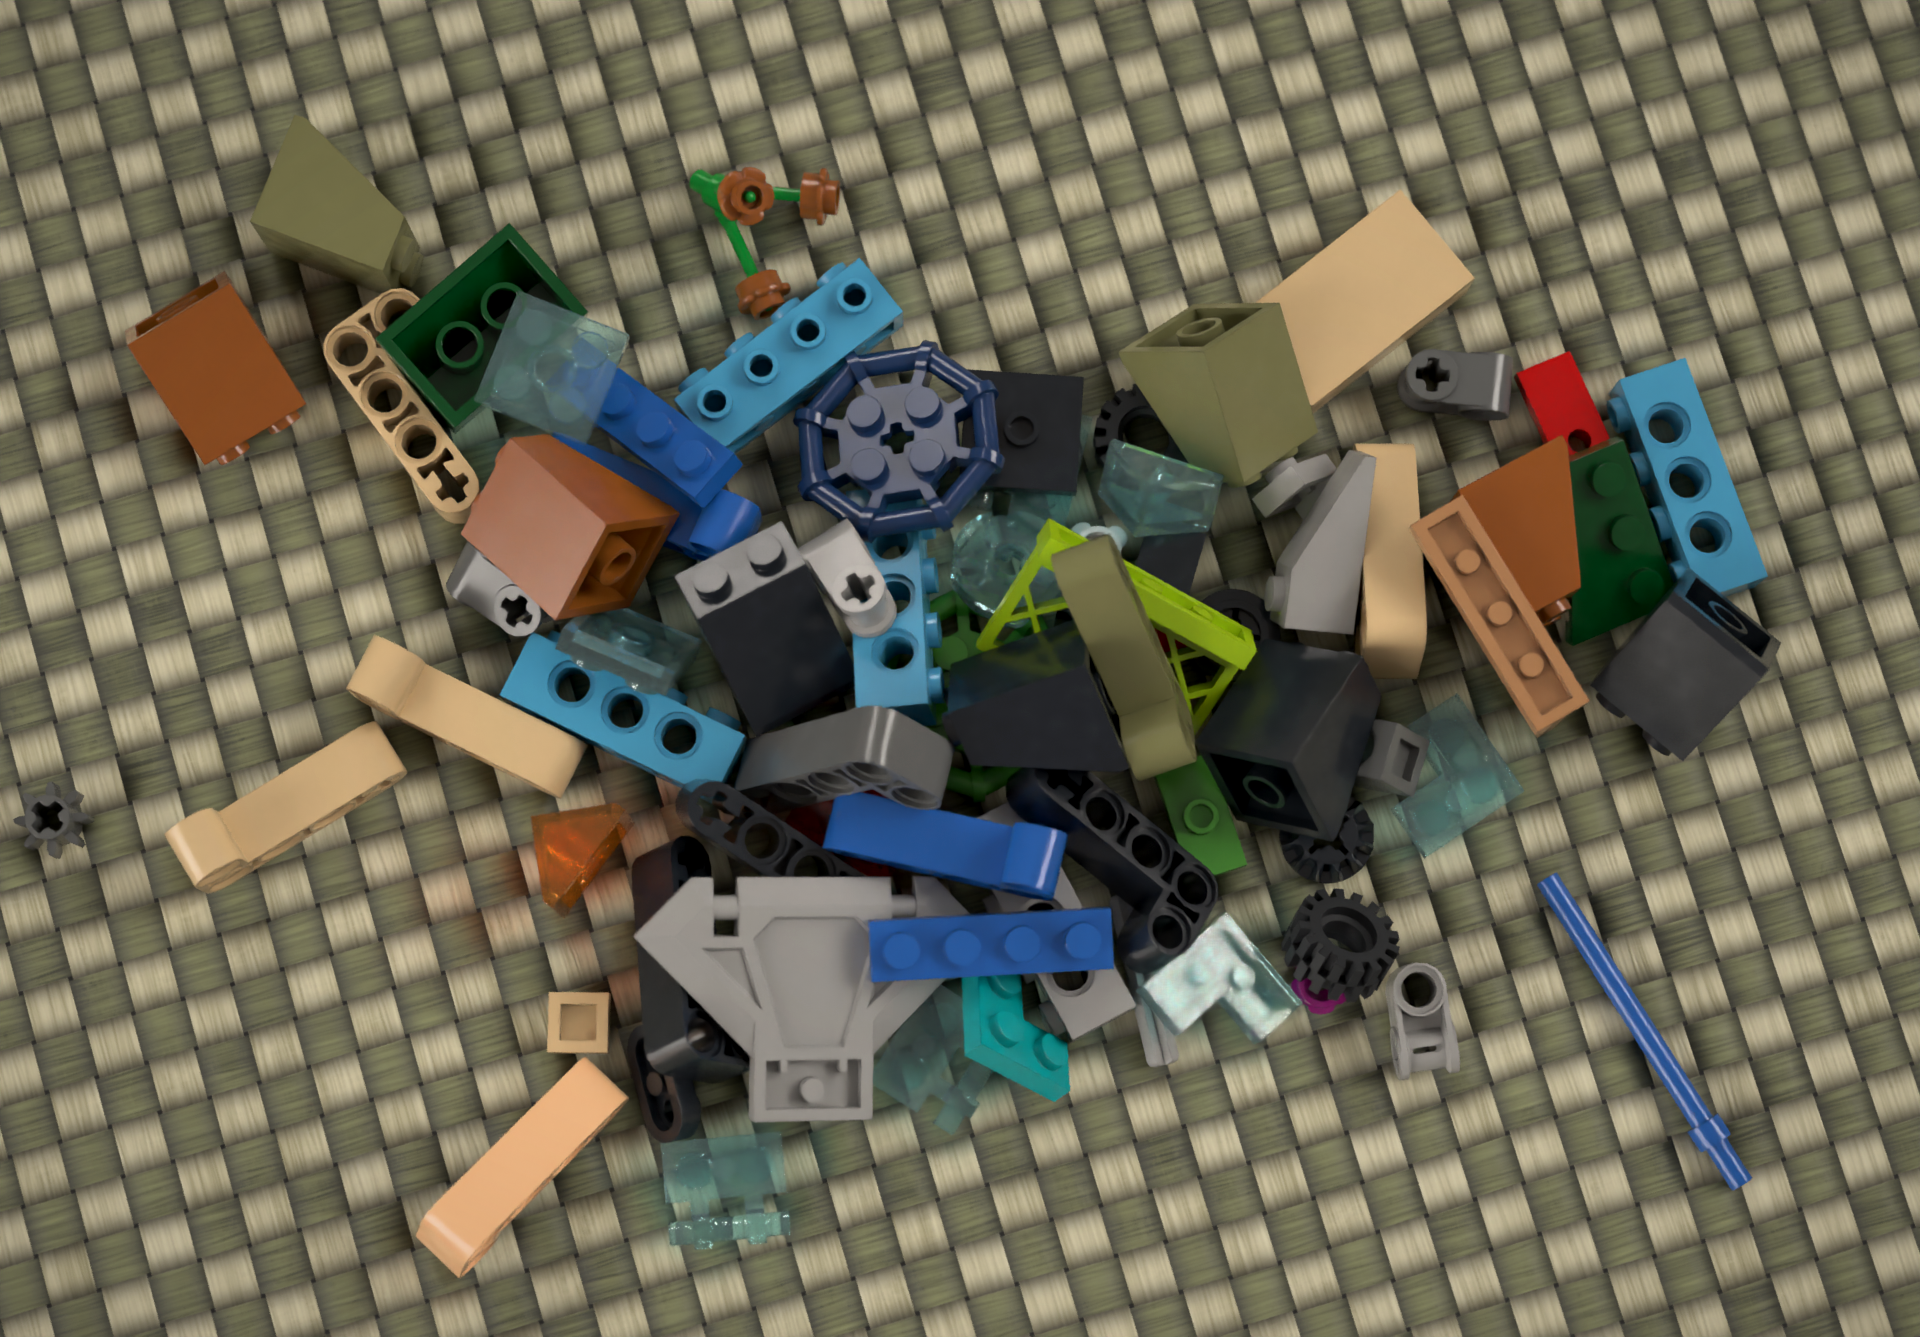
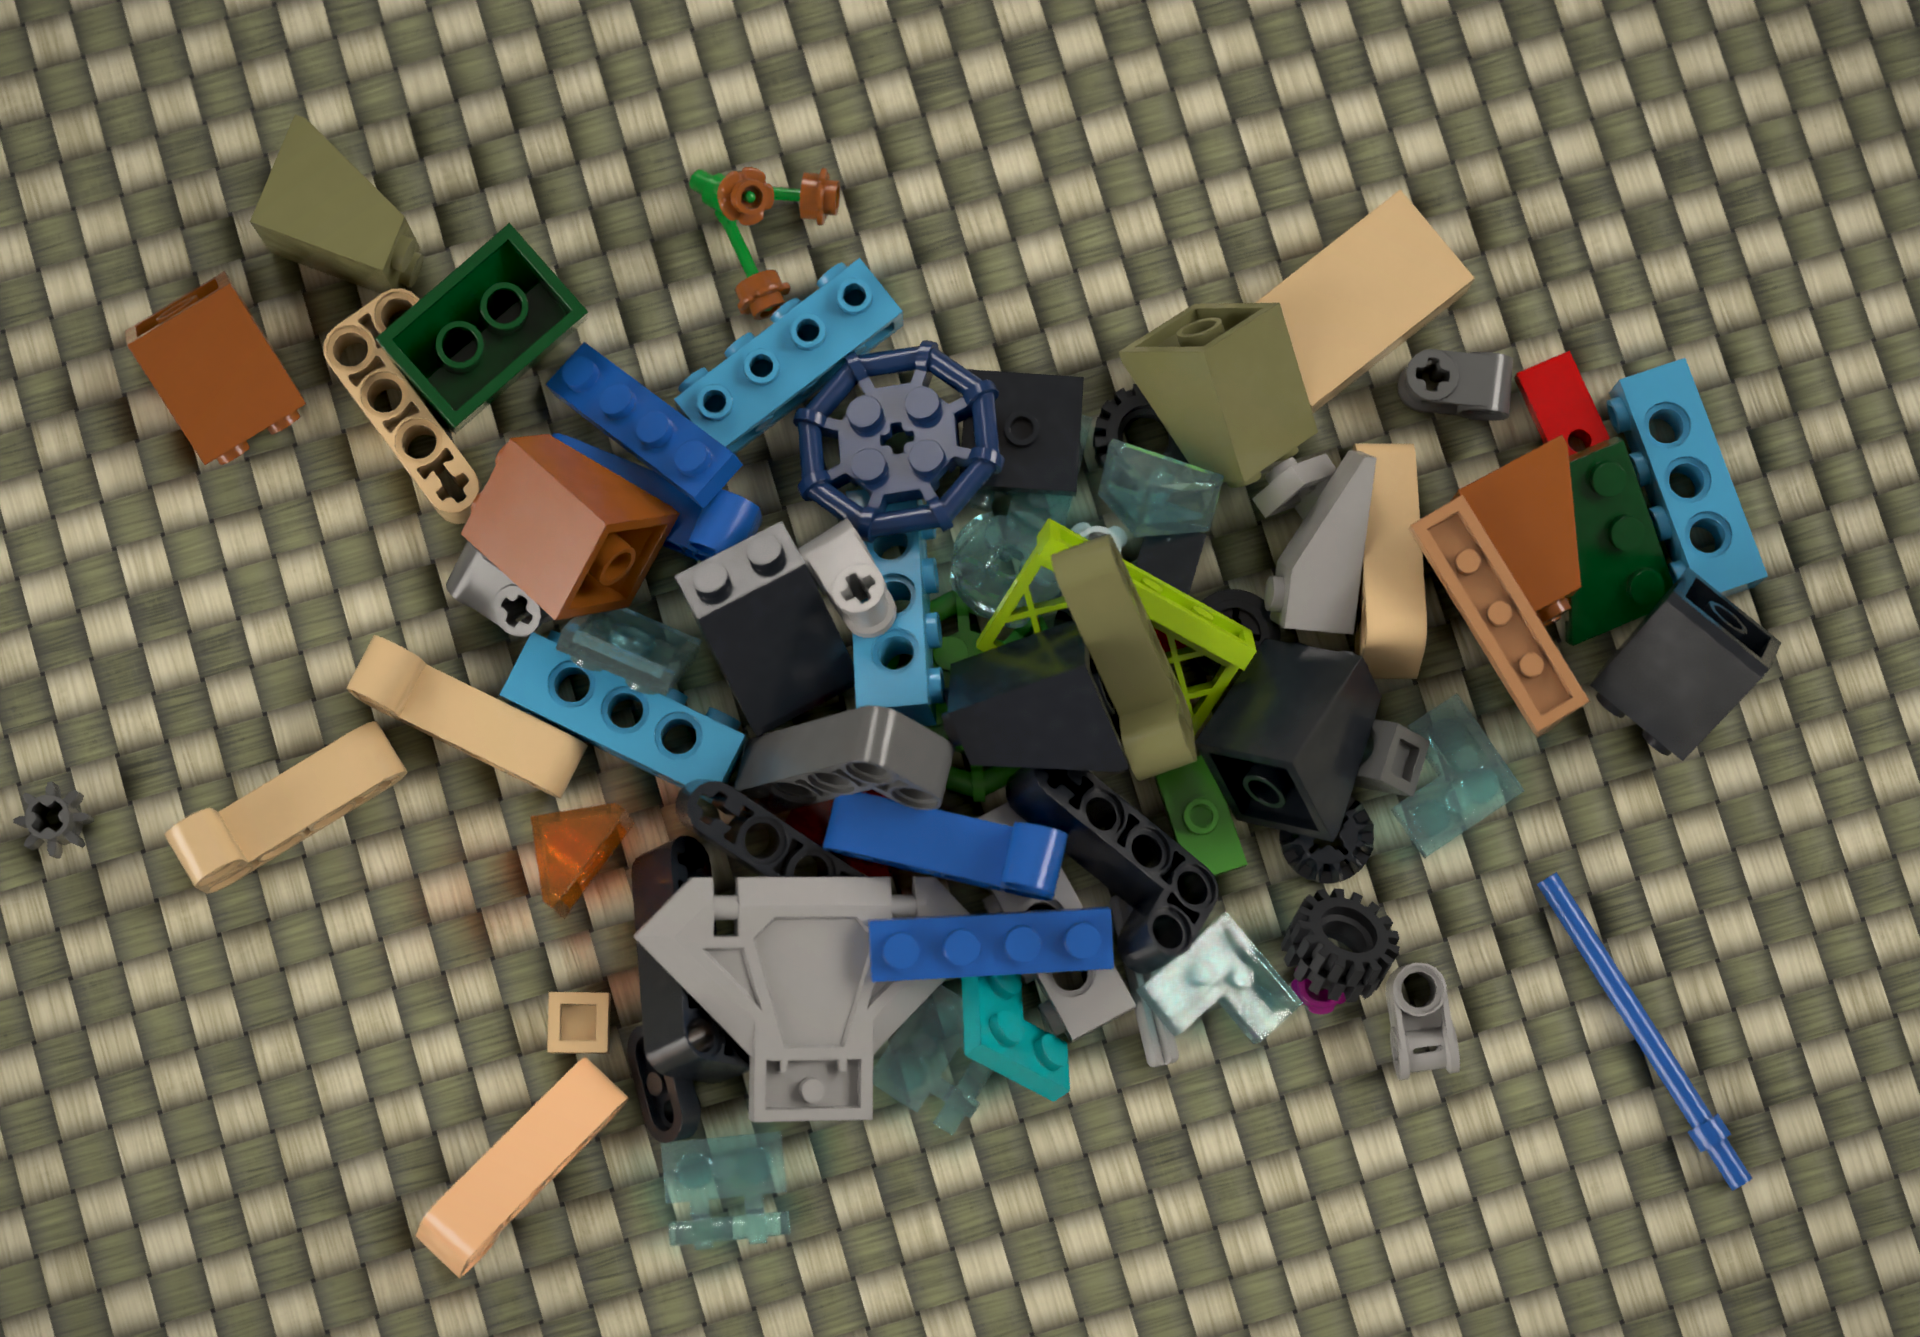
(552, 368): clear light blue plate -> none

